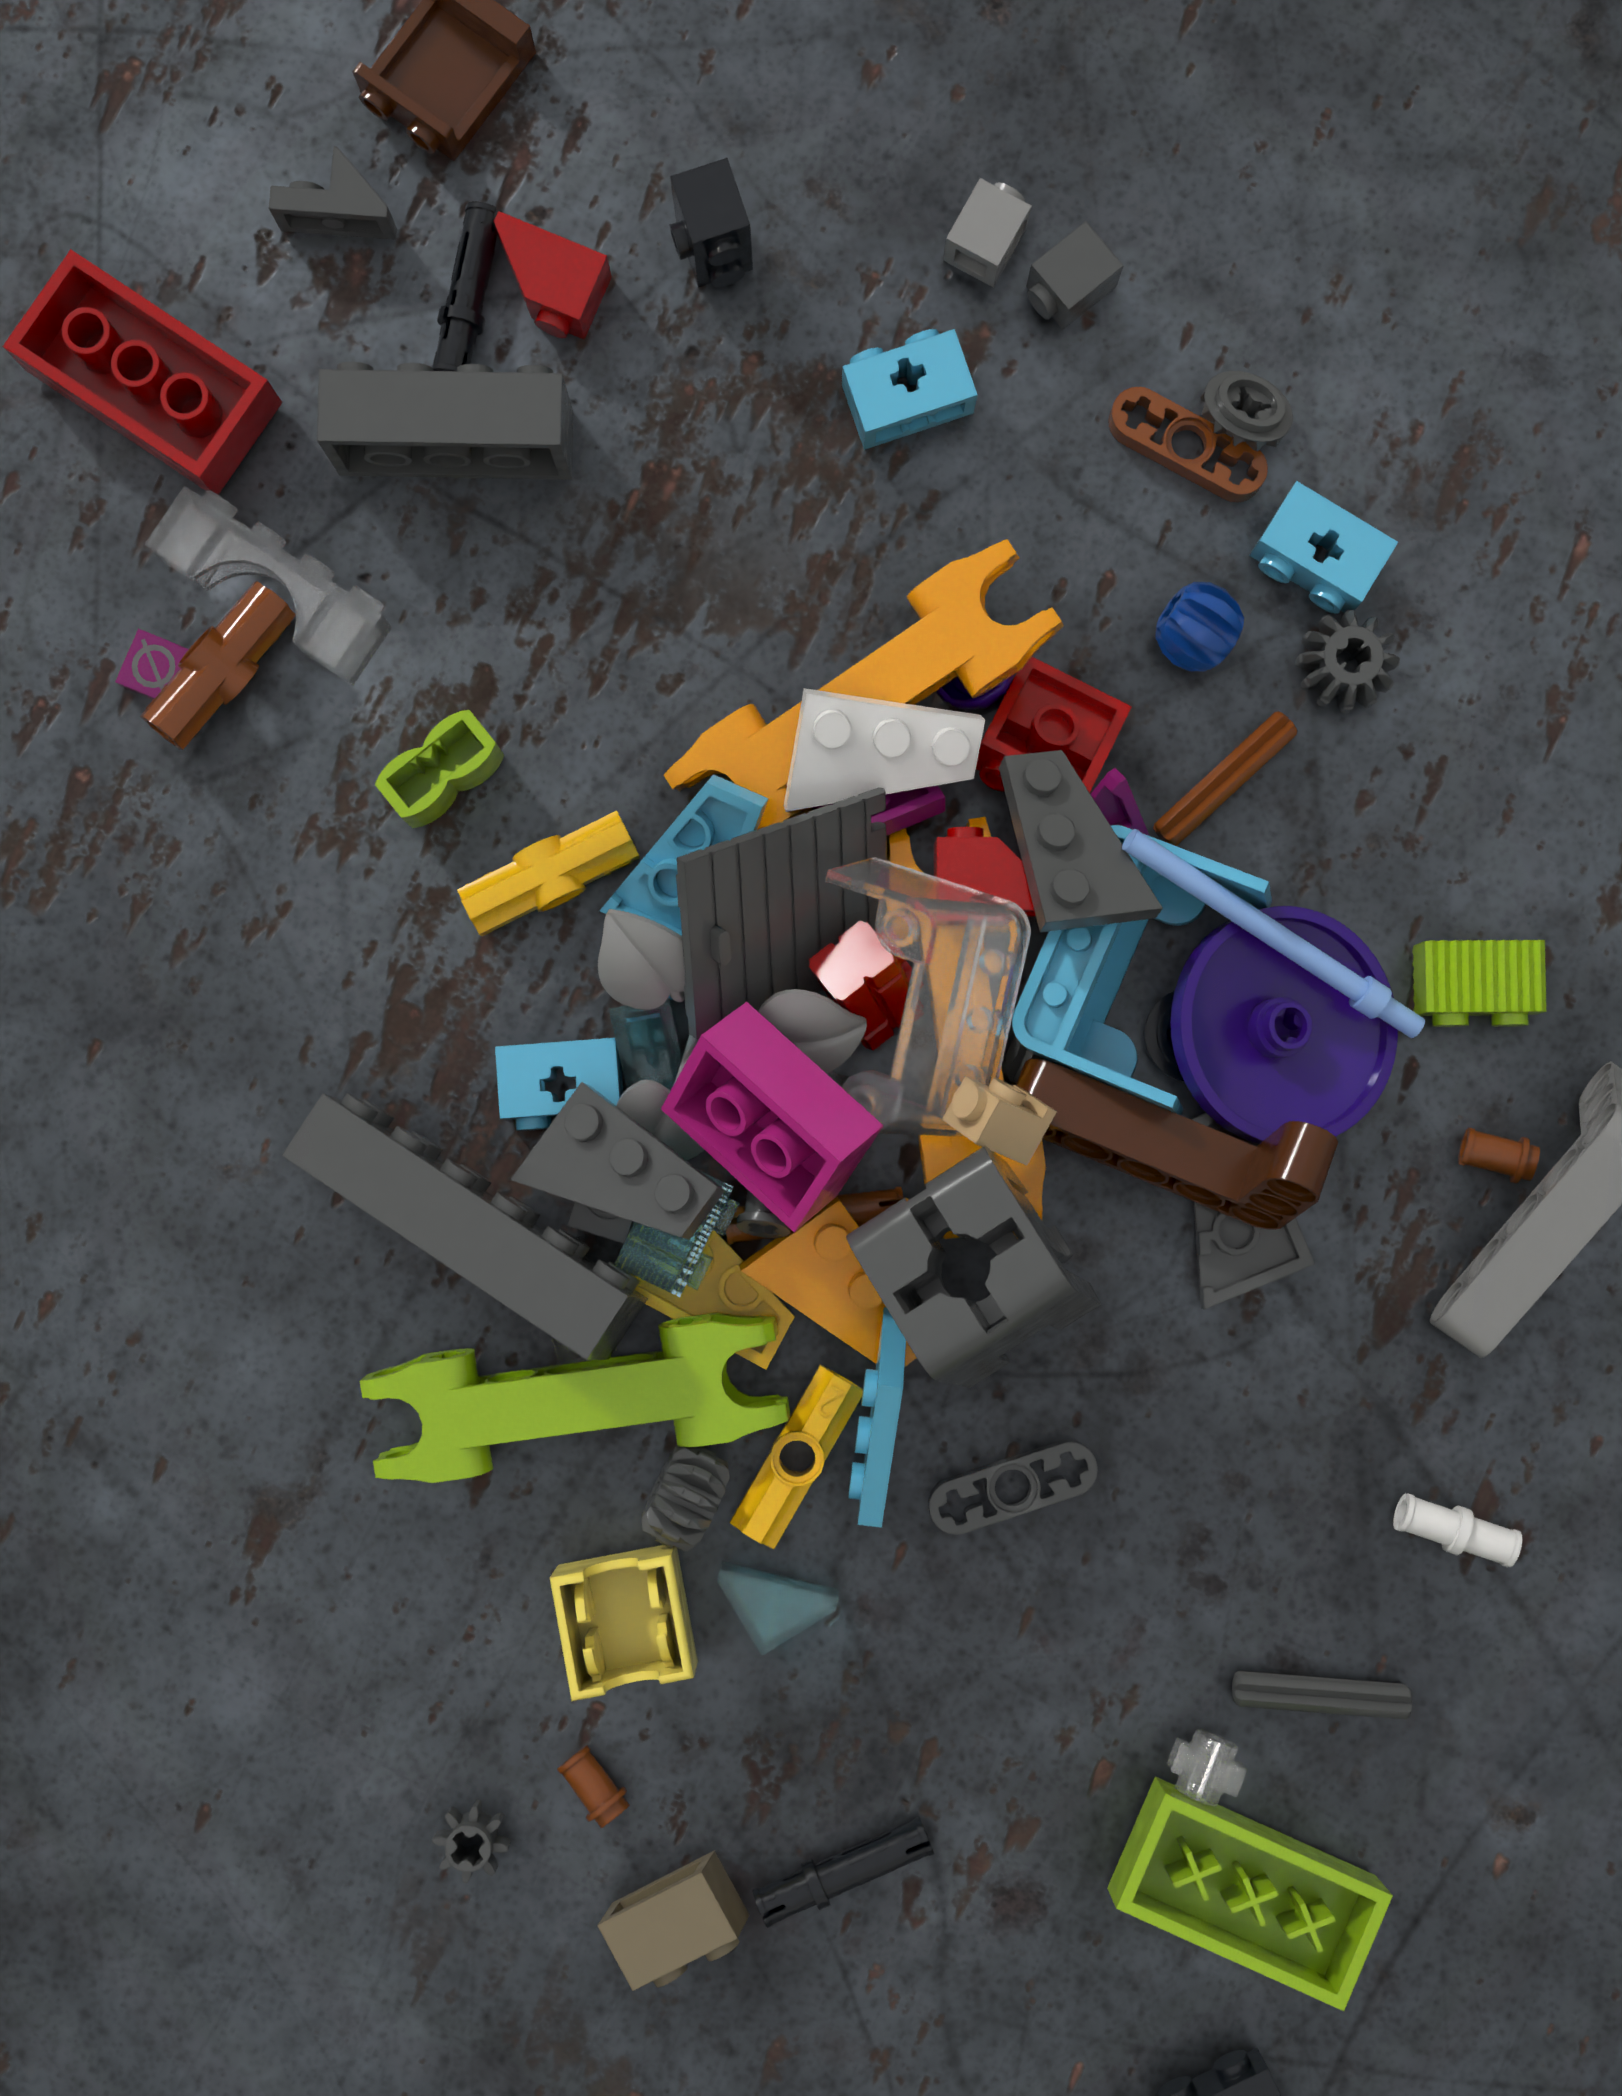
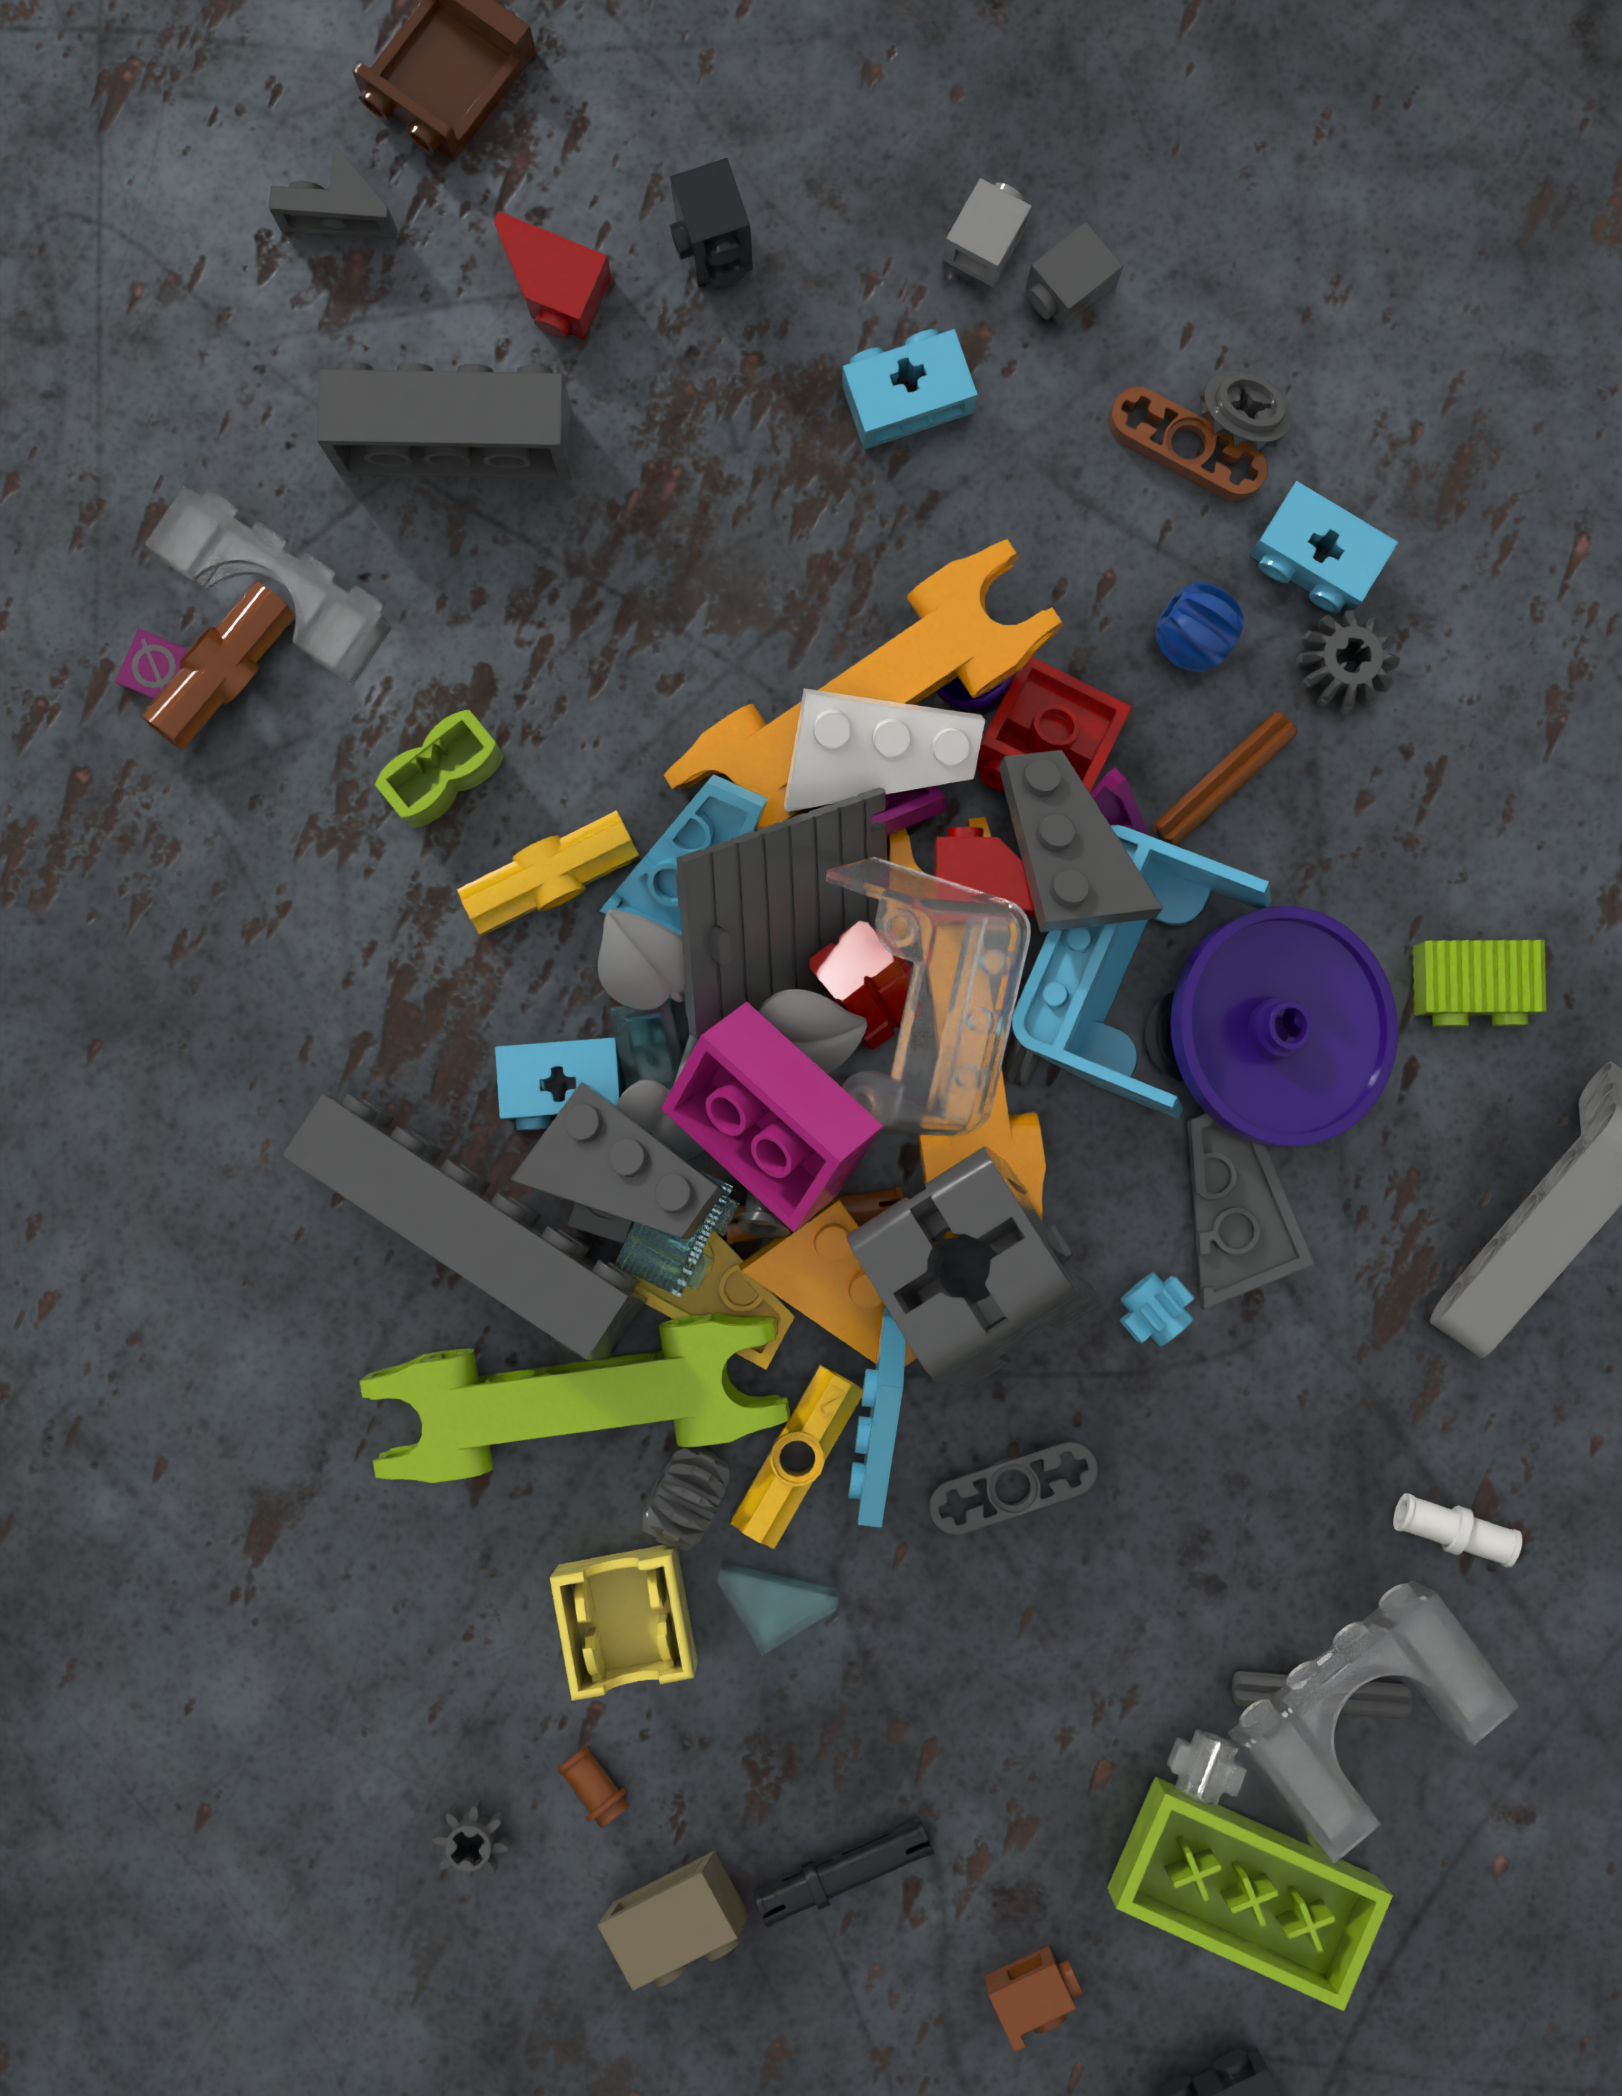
(143, 373): red brick -> none
(462, 315): black pin -> none
(1000, 1117): tan brick -> none
(1033, 1994): none -> dark orange brick
(1156, 1309): none -> medium azure gear
(1247, 1182): reddish brown beam -> none
(1294, 1730): none -> clear arch
(1365, 994): light blue bar -> none
(1499, 1155): dark orange pin -> none

